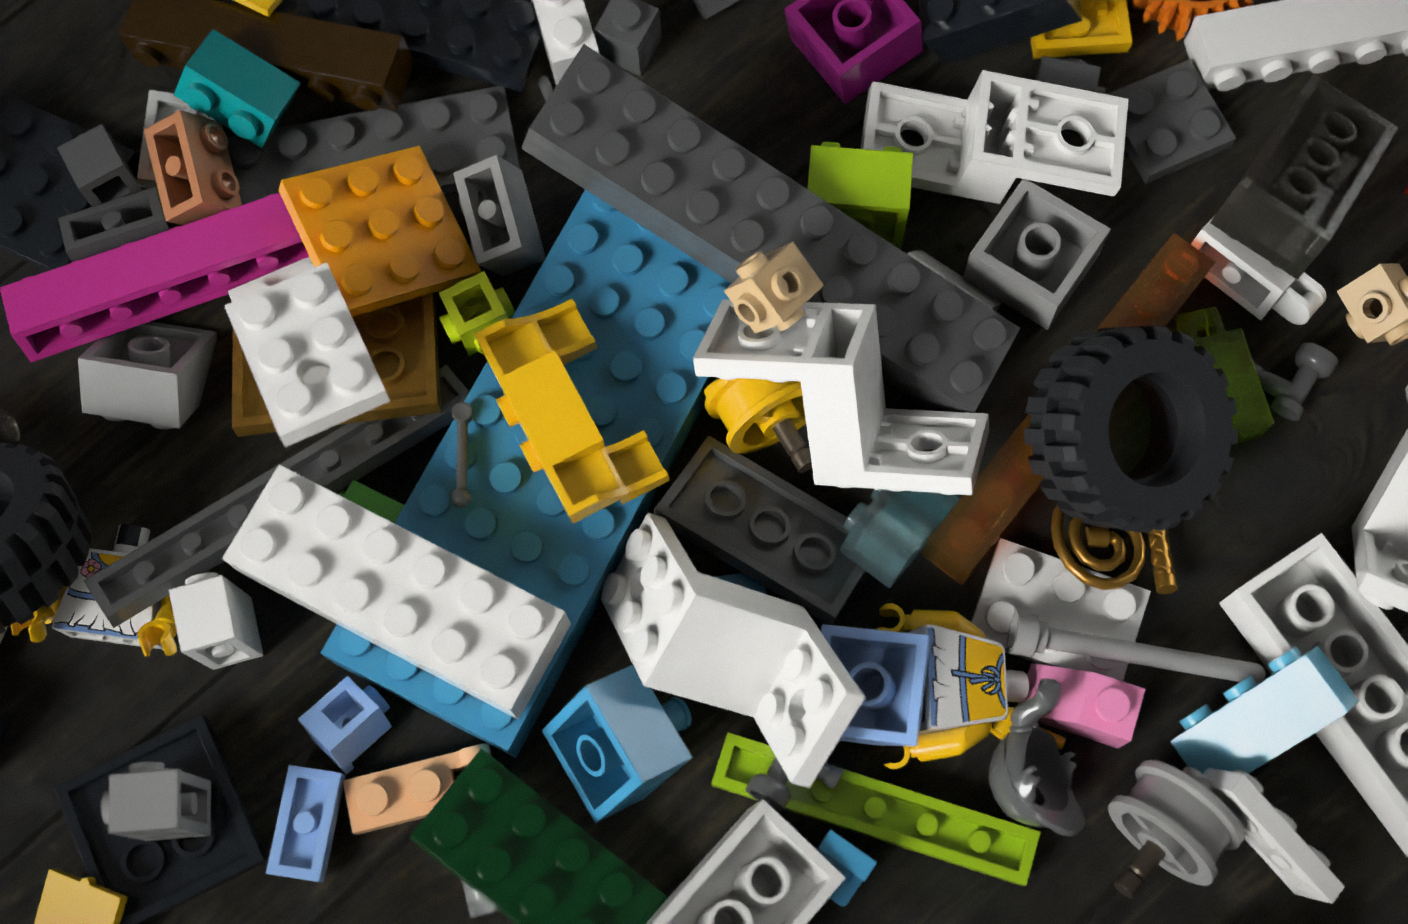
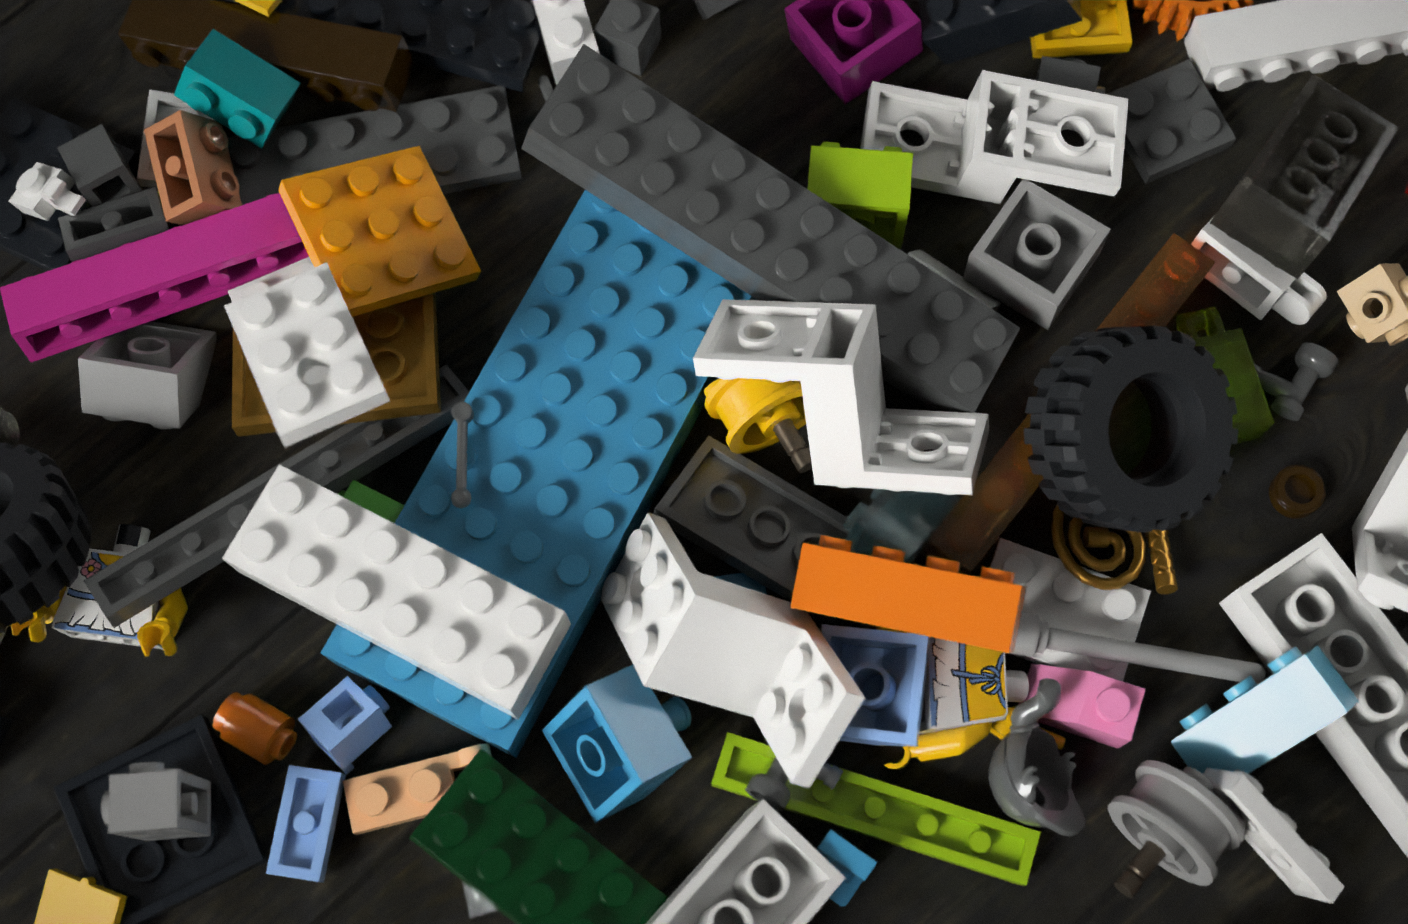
(45, 190): none -> white plate
(215, 621): white brick -> none
(255, 727): none -> orange brick
(472, 307): neon yellow brick -> none
(499, 216): light grey brick -> none
(561, 435): yellow bracket -> none
(773, 288): tan brick -> none
(909, 596): none -> orange brick
(1297, 491): none -> dark brown tile

